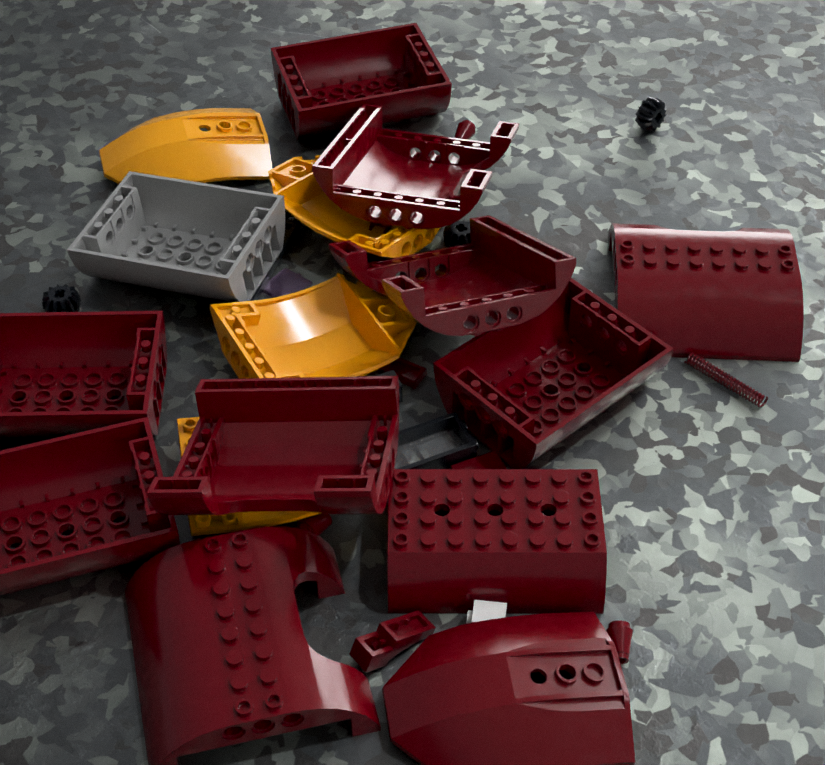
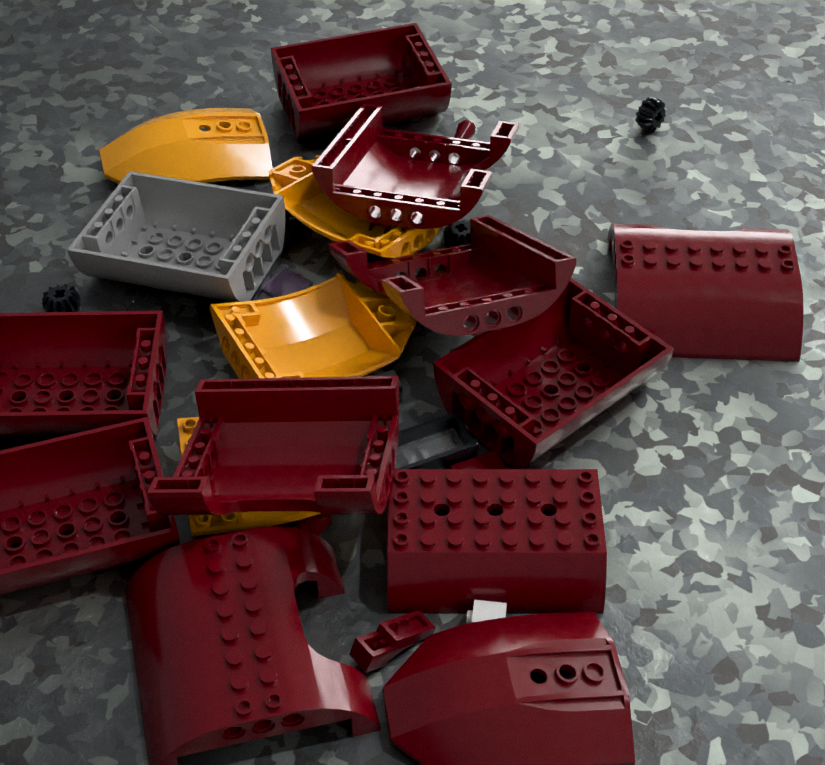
(407, 372): dark red tile -> none
(622, 637): dark red cone -> none
(726, 379): dark red piece -> none

